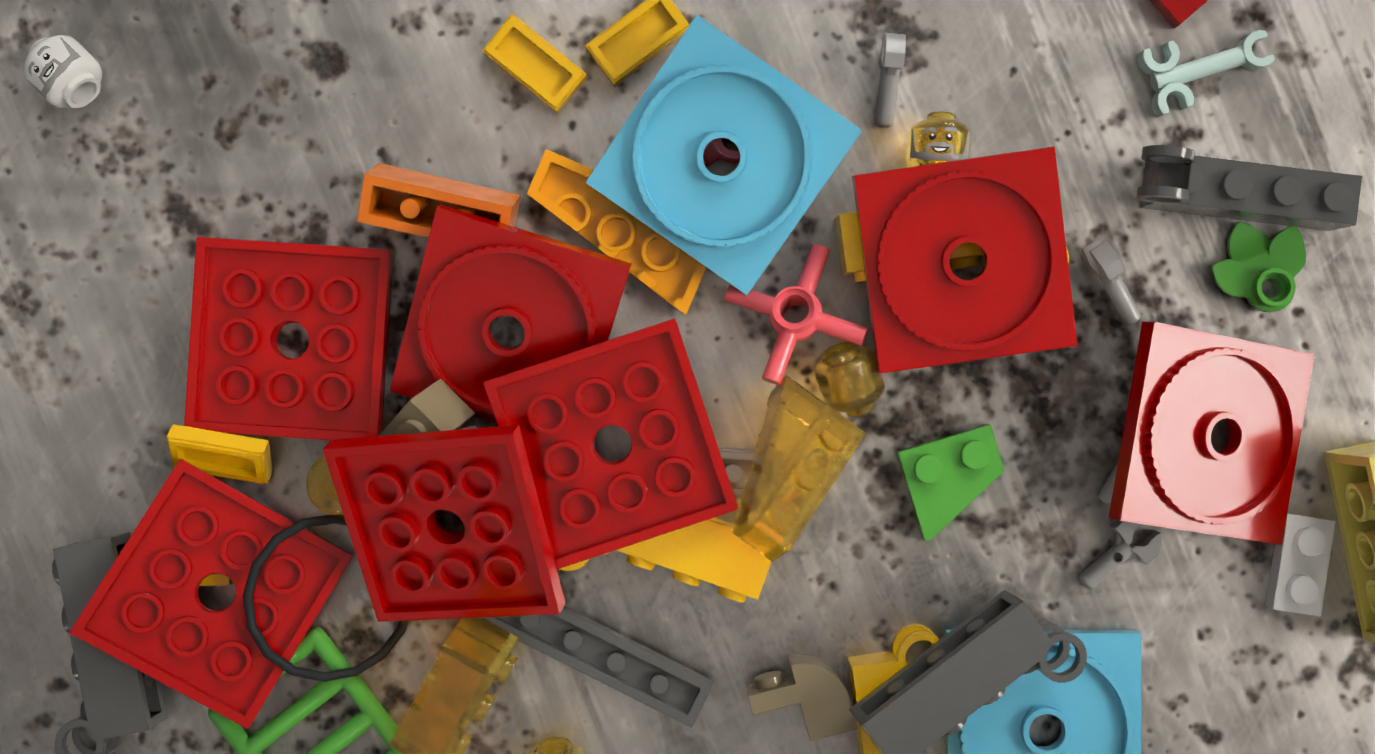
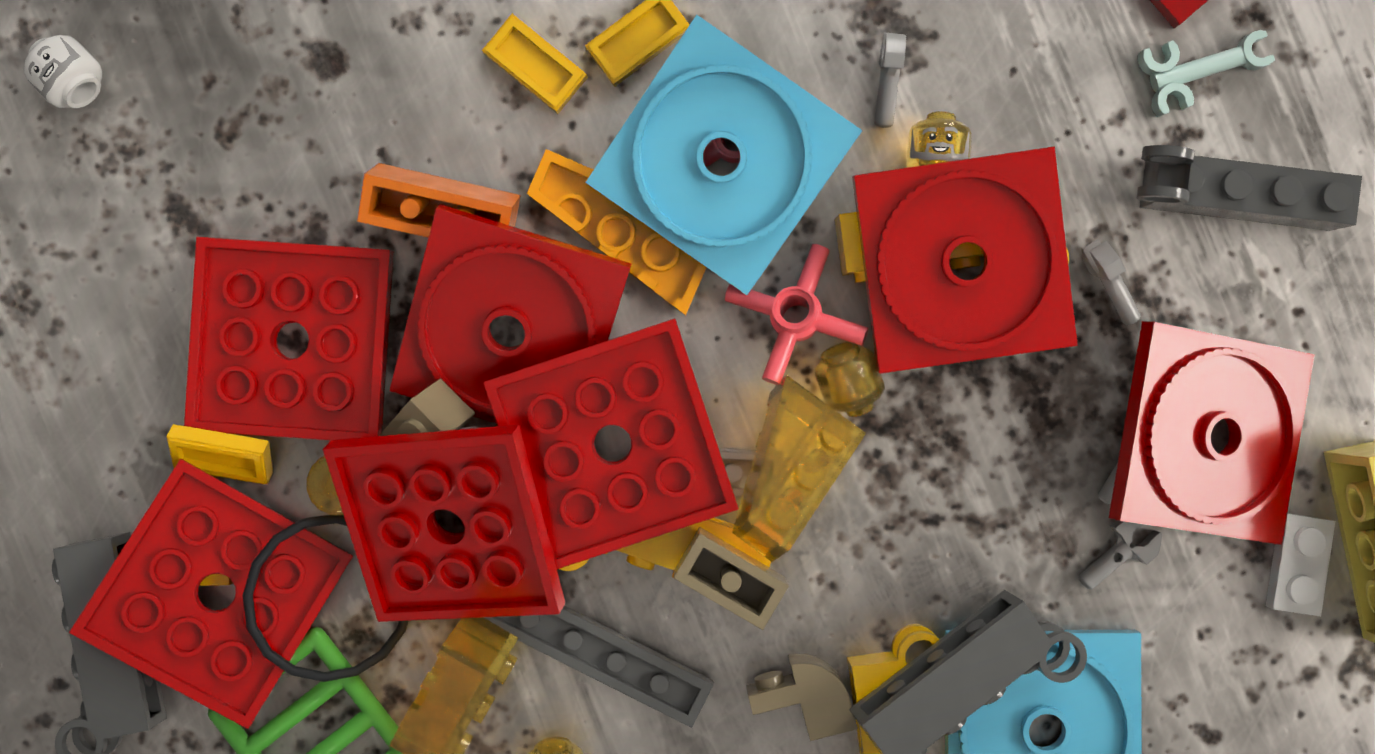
(731, 578): none -> dark tan brick
(948, 475): bright green wing -> none
(1260, 259): bright green plate -> none

